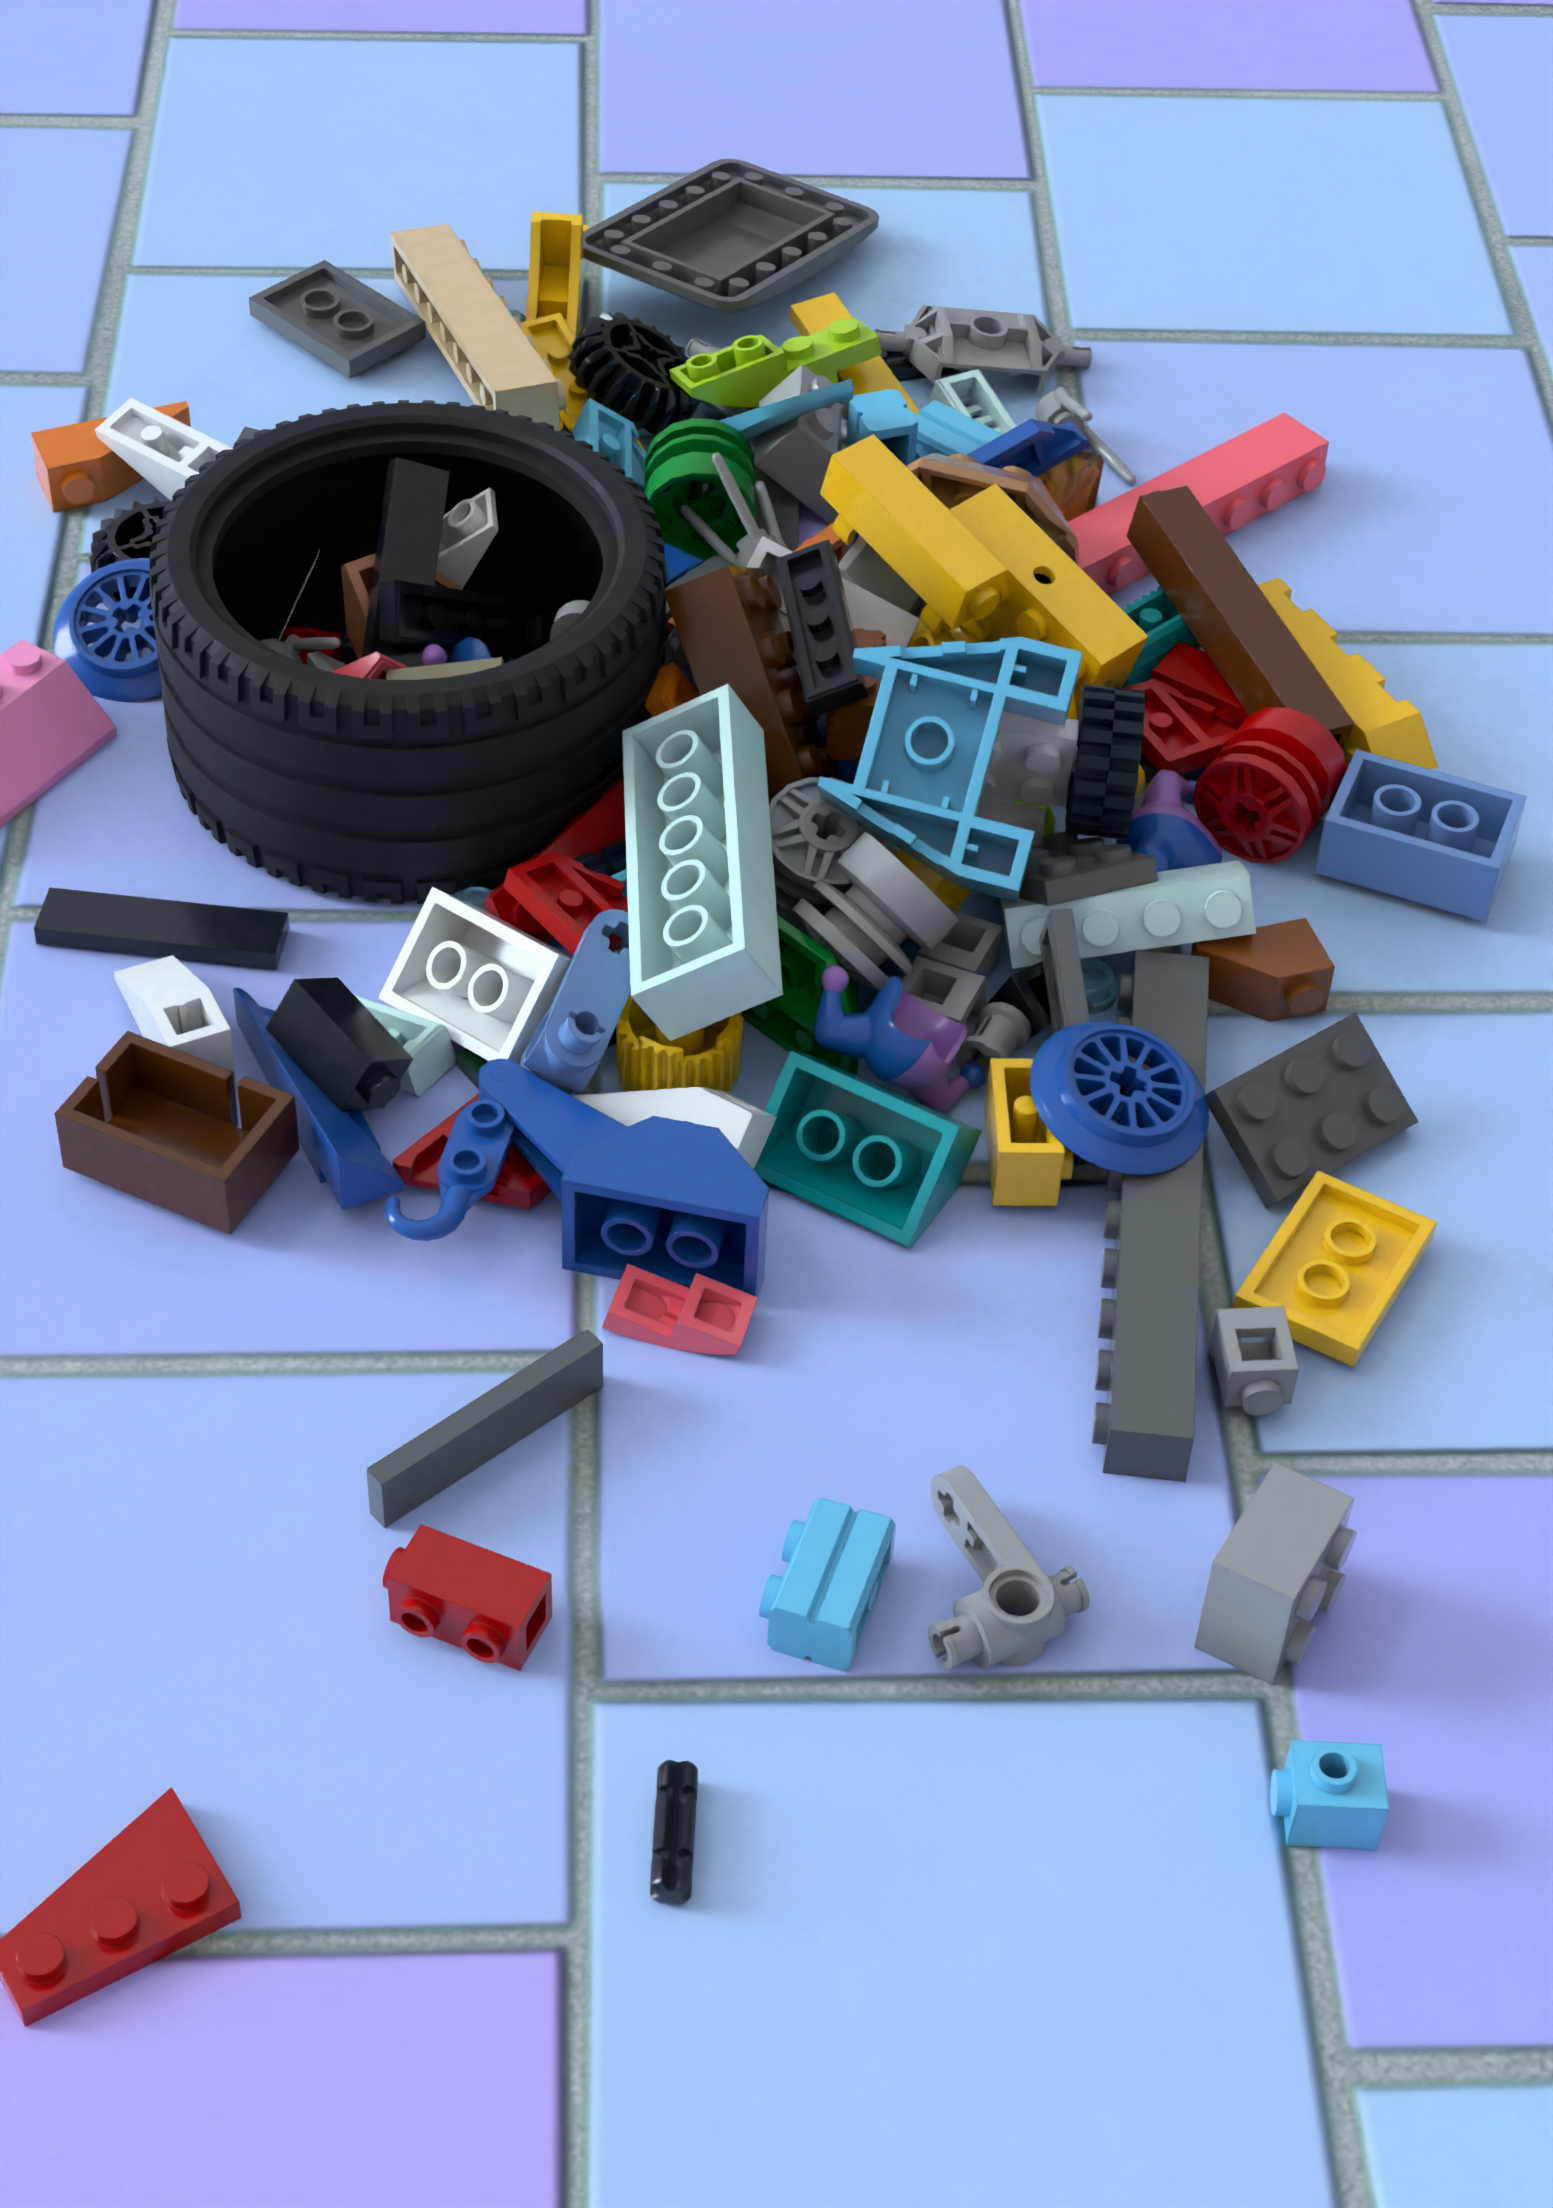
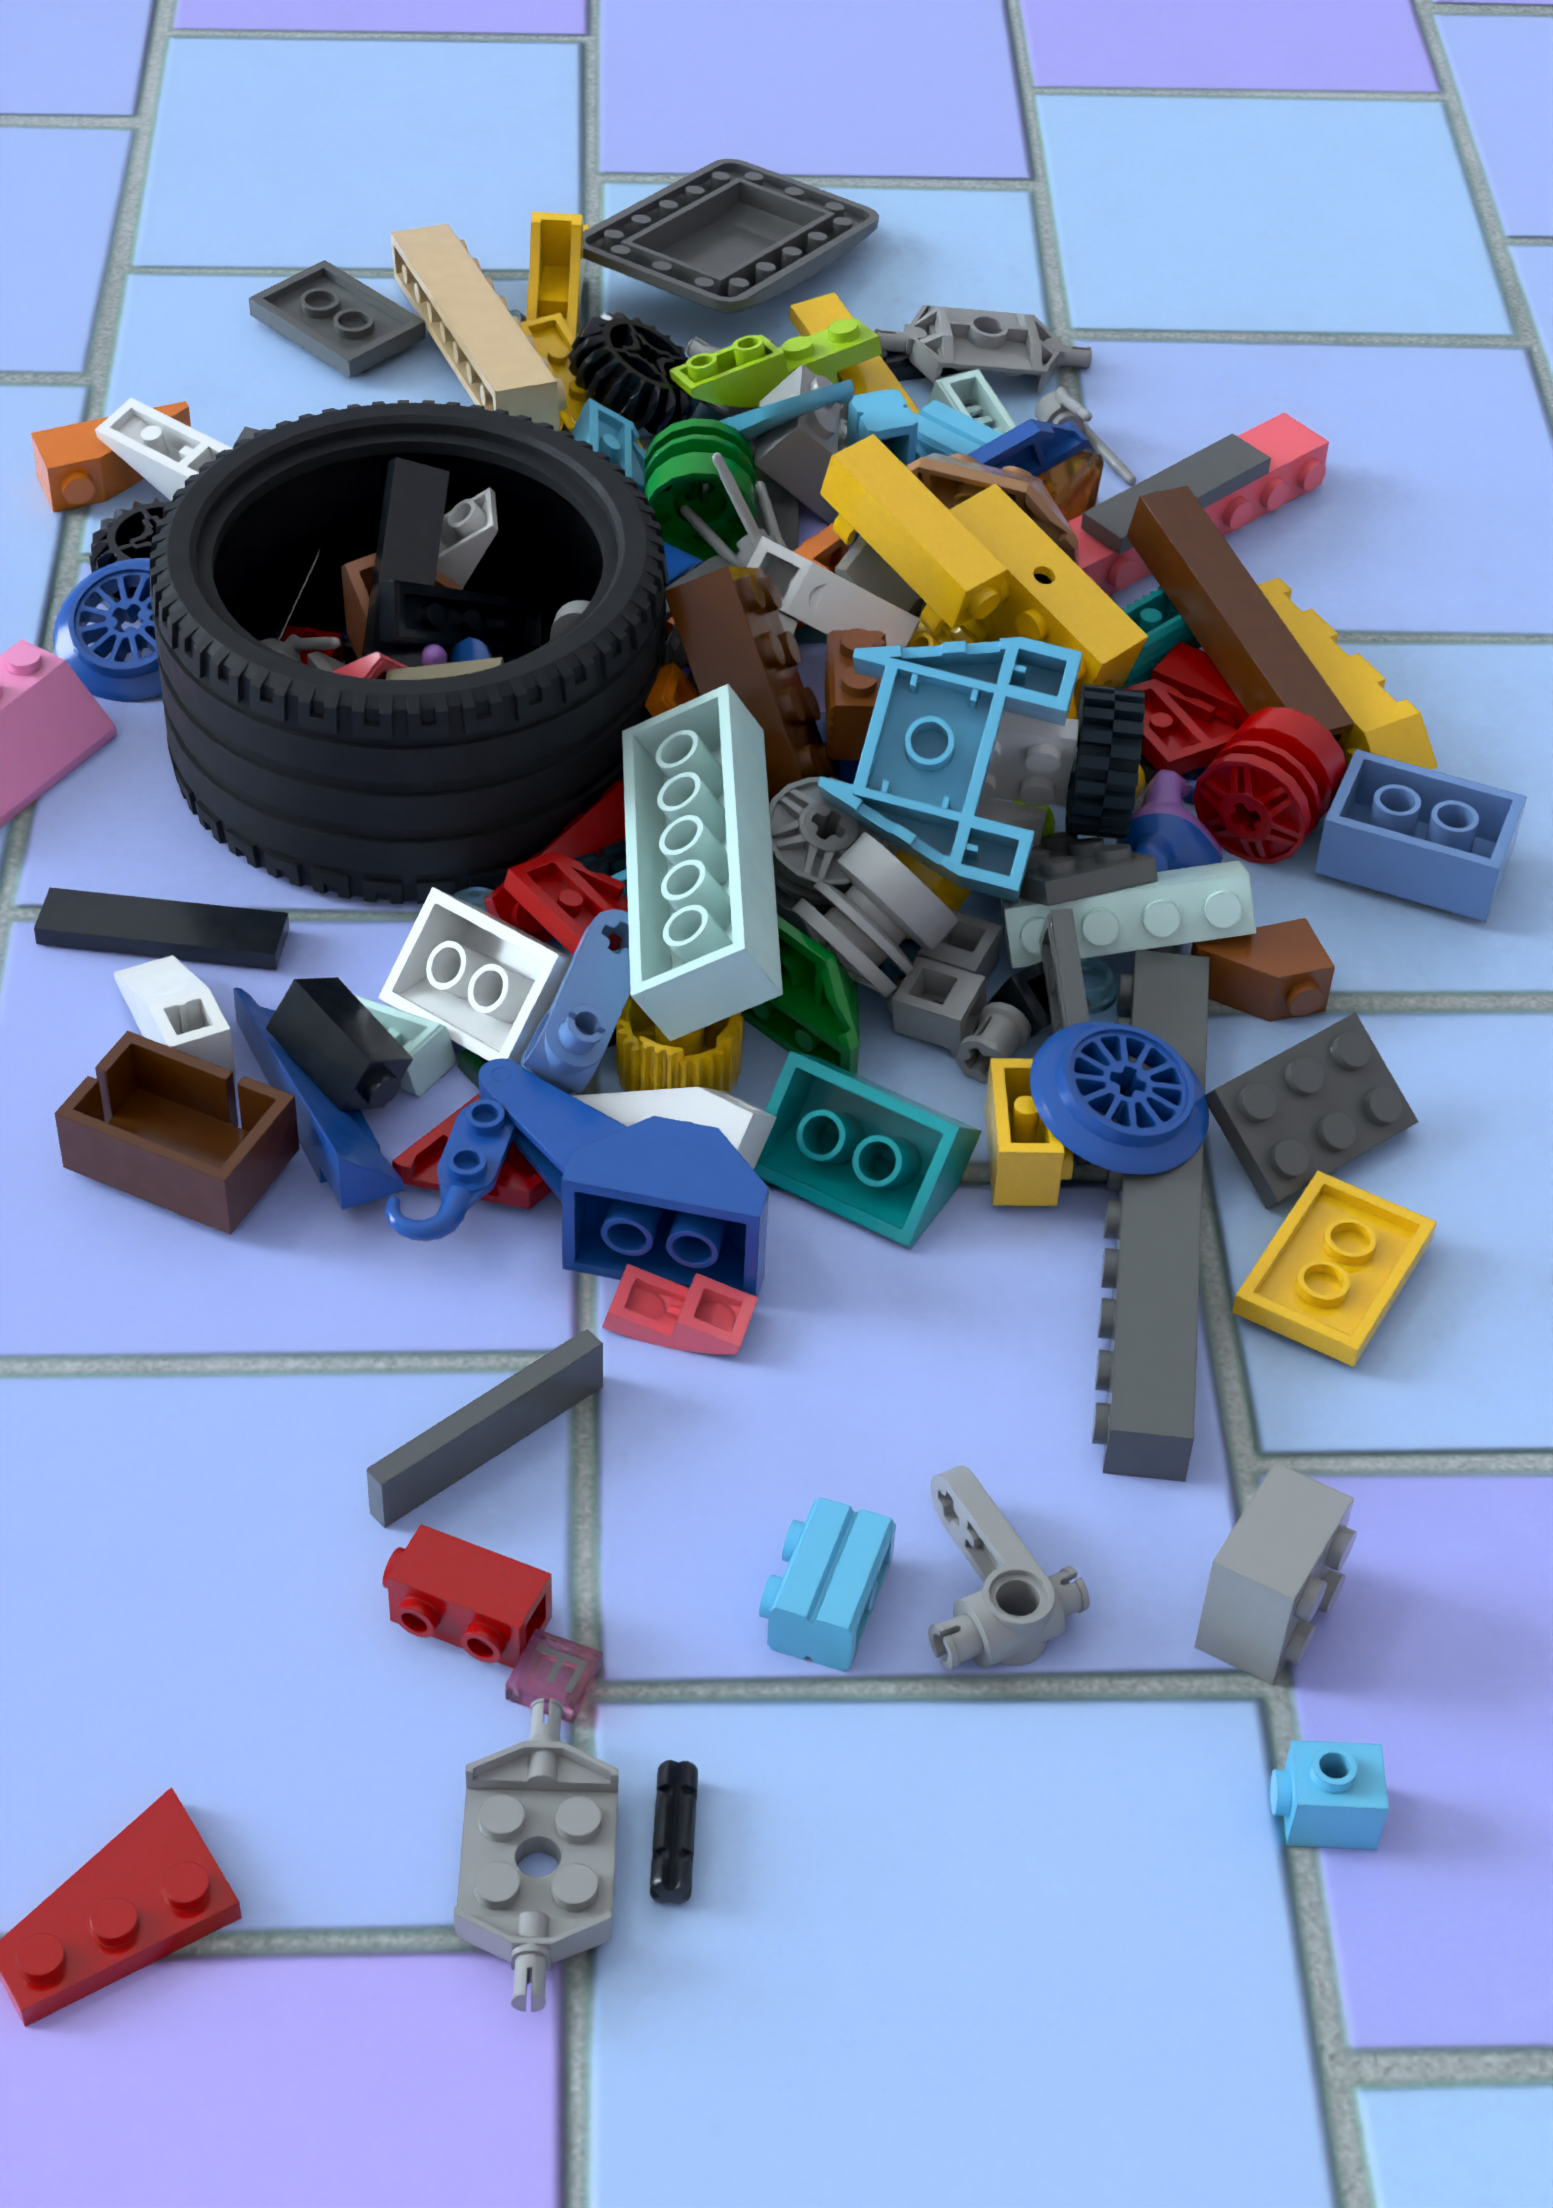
(526, 1803): none -> light grey plate
(554, 1670): none -> clear pink tile
(820, 628): black tile -> none
(898, 1040): piece -> none
(1207, 473): none -> dark grey tile
(1254, 1373): light grey brick -> none

